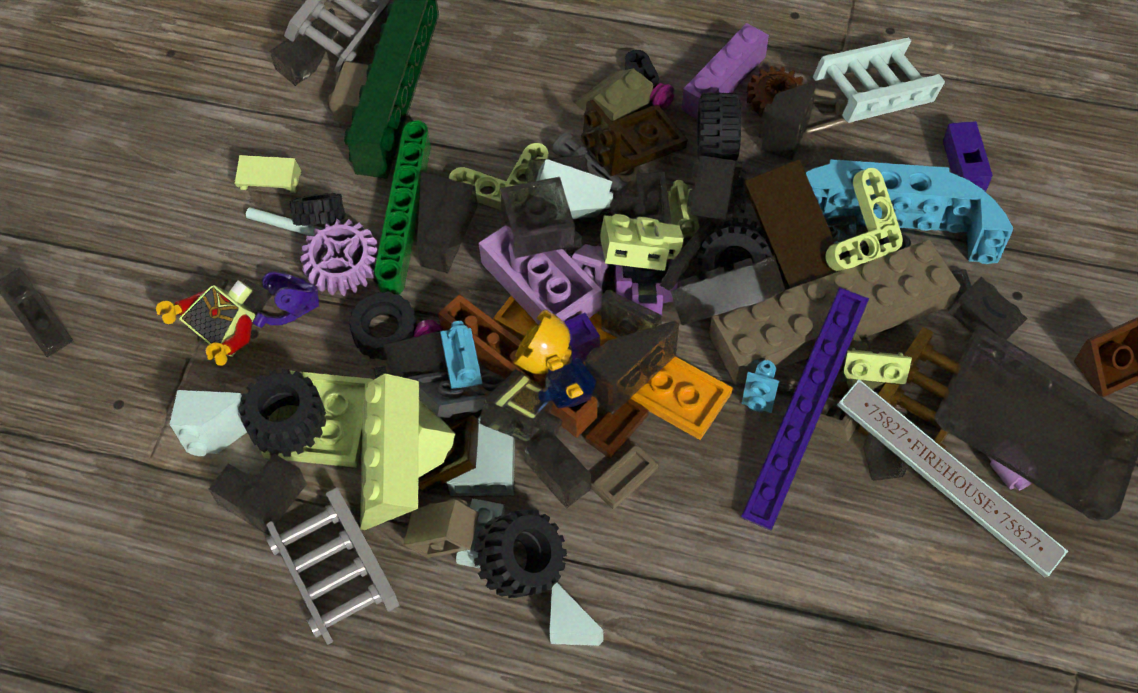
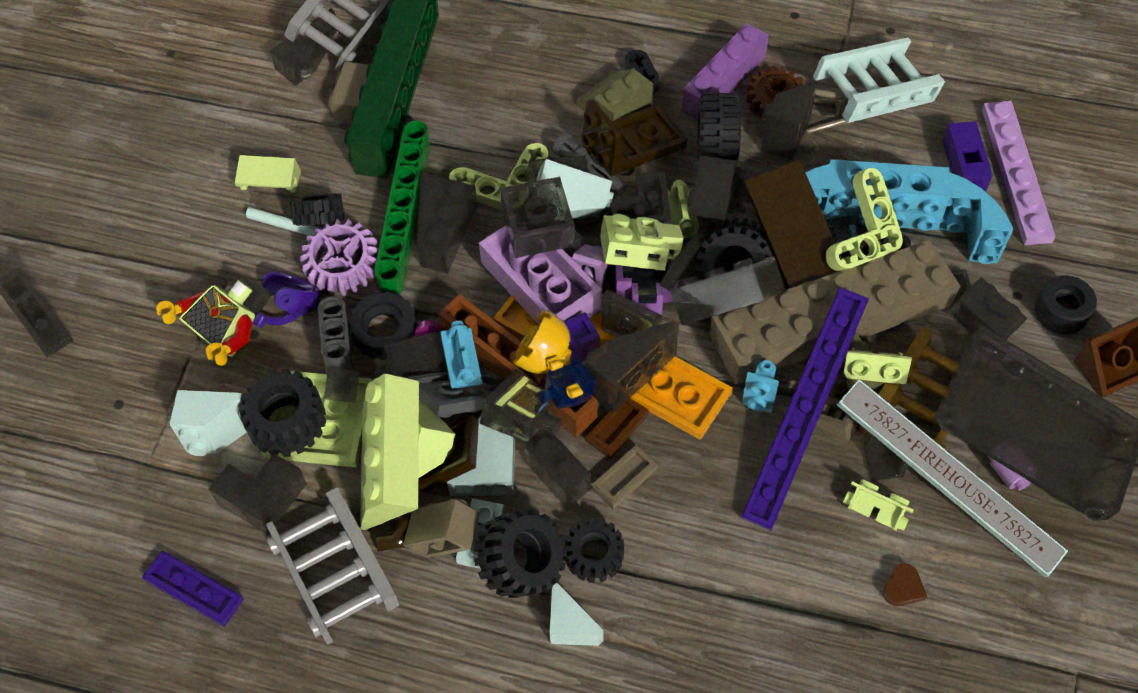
(193, 588): none -> dark purple tile
(334, 334): none -> dark grey beam
(341, 385): none -> clear smoke plate
(396, 539): none -> dark brown arm
(594, 531): none -> black tyre
(662, 95): magenta plate -> none
(891, 508): none -> yellowish green hinge
(904, 586): none -> reddish brown tile
(1018, 173): none -> lavender plate
(1073, 291): none -> black tyre

